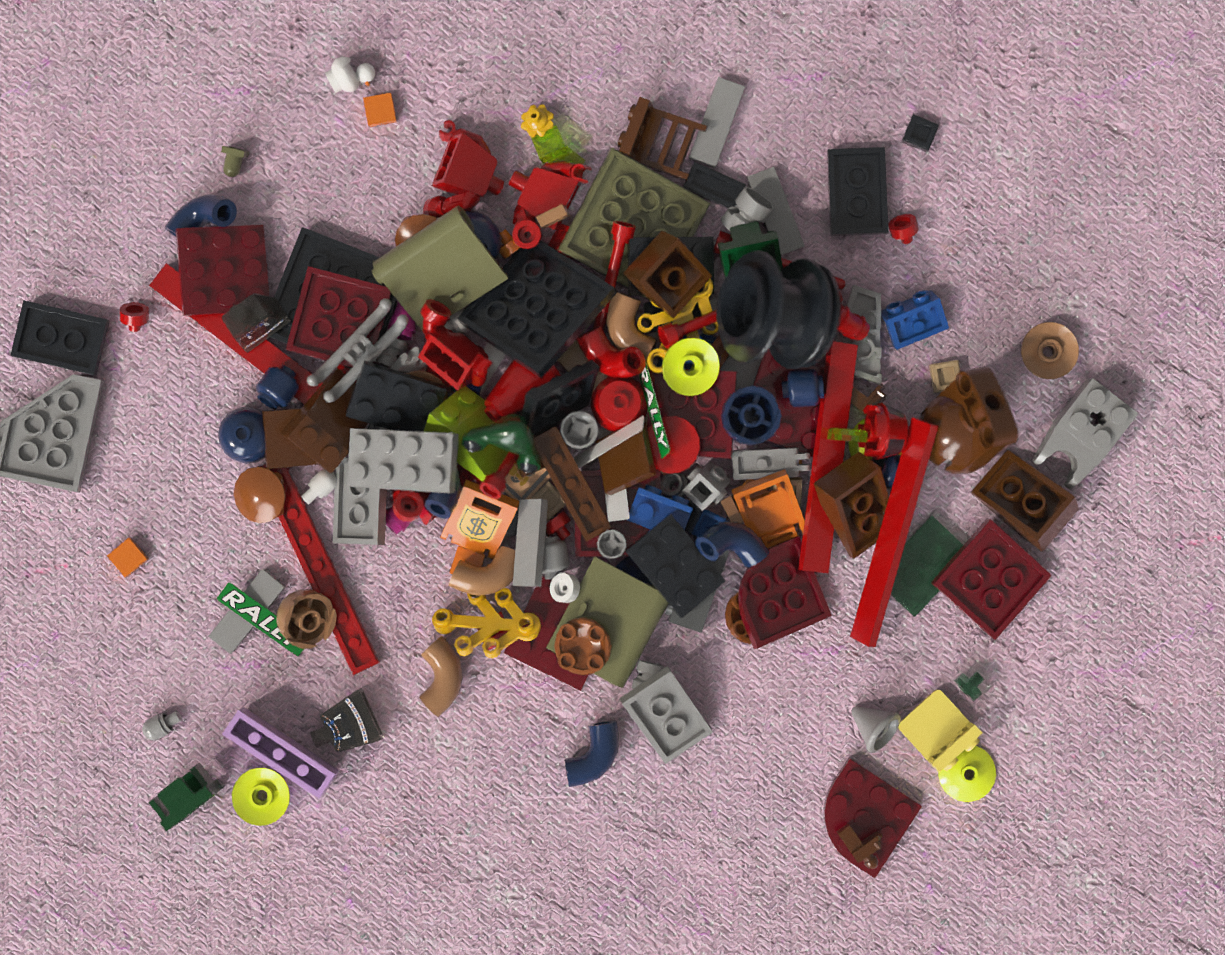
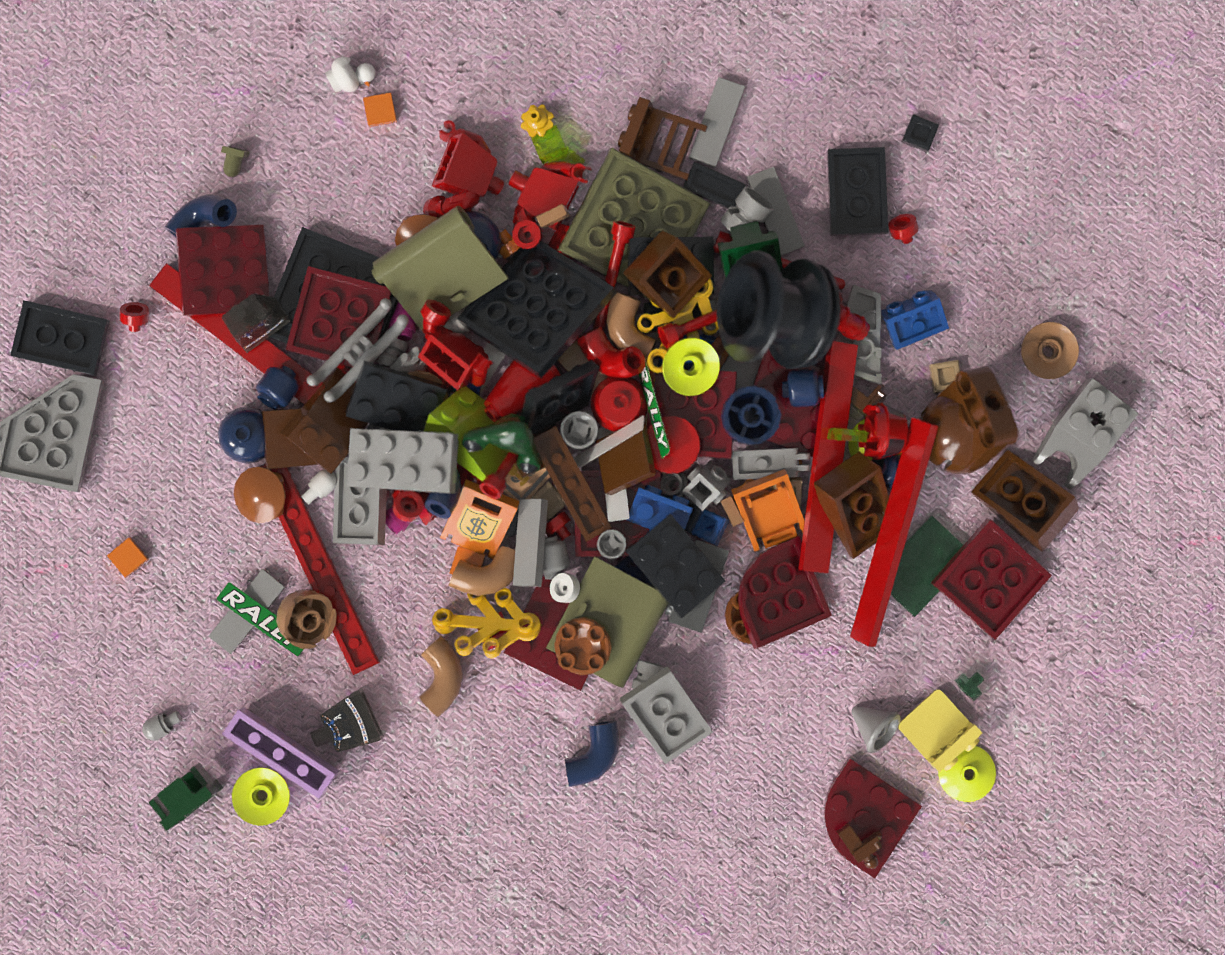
(732, 537): dark blue cylinder -> none

